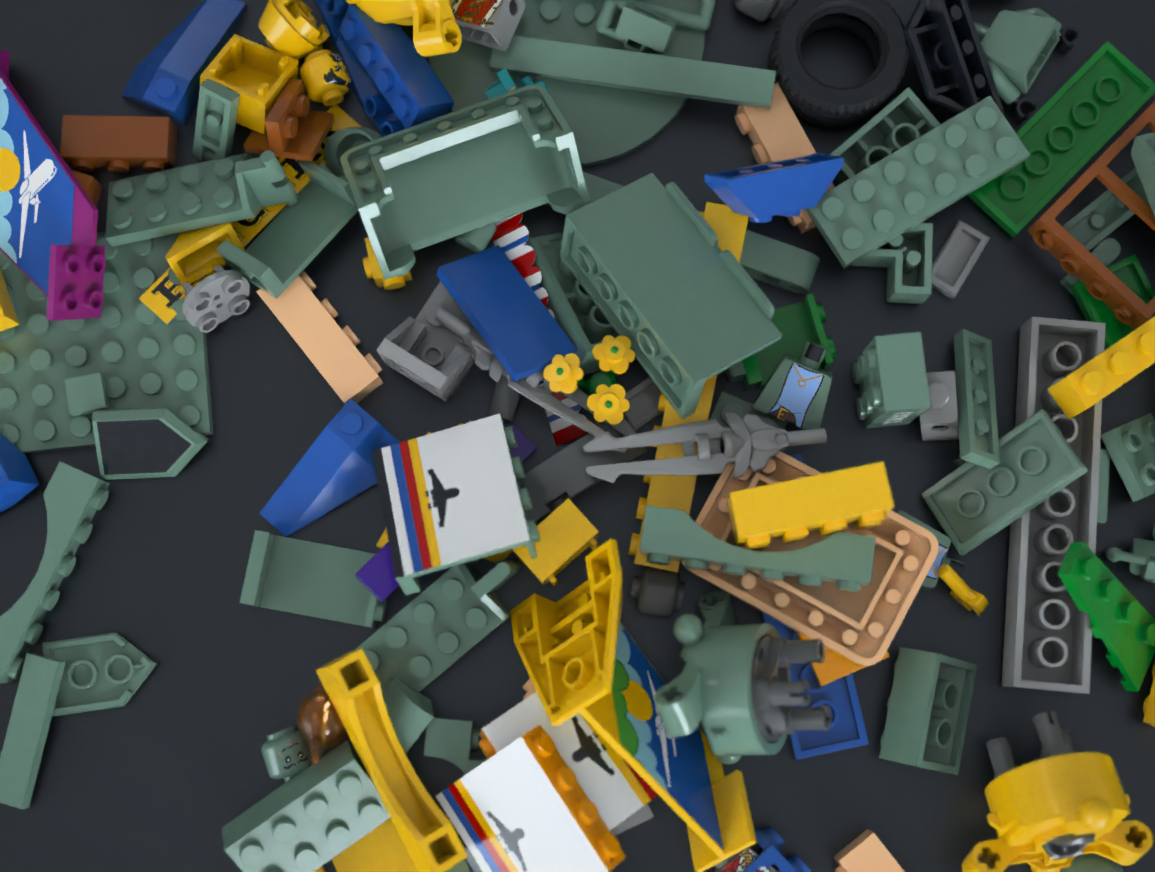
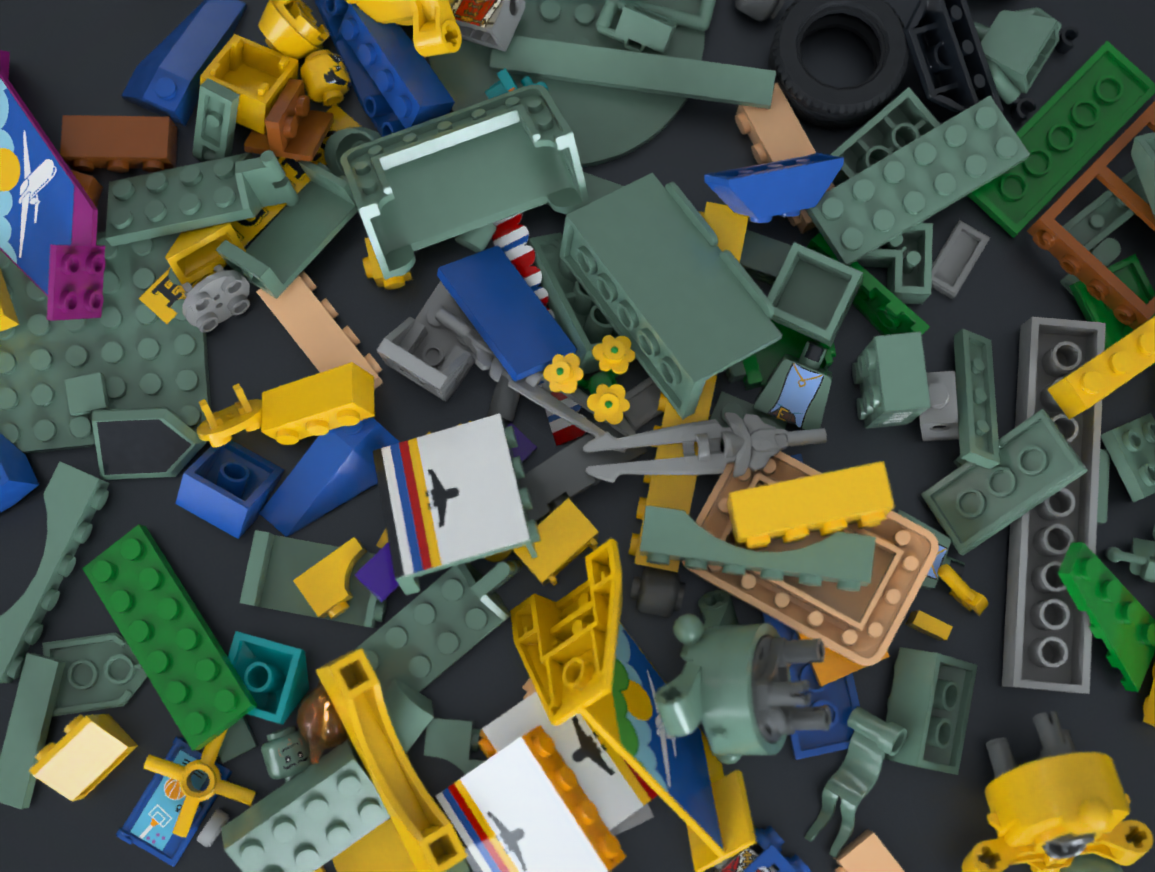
(83, 756): none -> slope
(159, 806): none -> door
(169, 637): none -> green plate
(193, 795): none -> yellow bar
(213, 828): none -> light grey tile
(228, 487): none -> blue slope
(230, 420): none -> yellow plate
(237, 741): none -> sand green tile
(271, 673): none -> teal slope
(318, 404): none -> yellow brick
(328, 581): none -> yellow arch
(813, 293): none -> sand green piece
(858, 772): none -> sand green flag
(875, 301): none -> green wing
(929, 625): none -> yellow tile

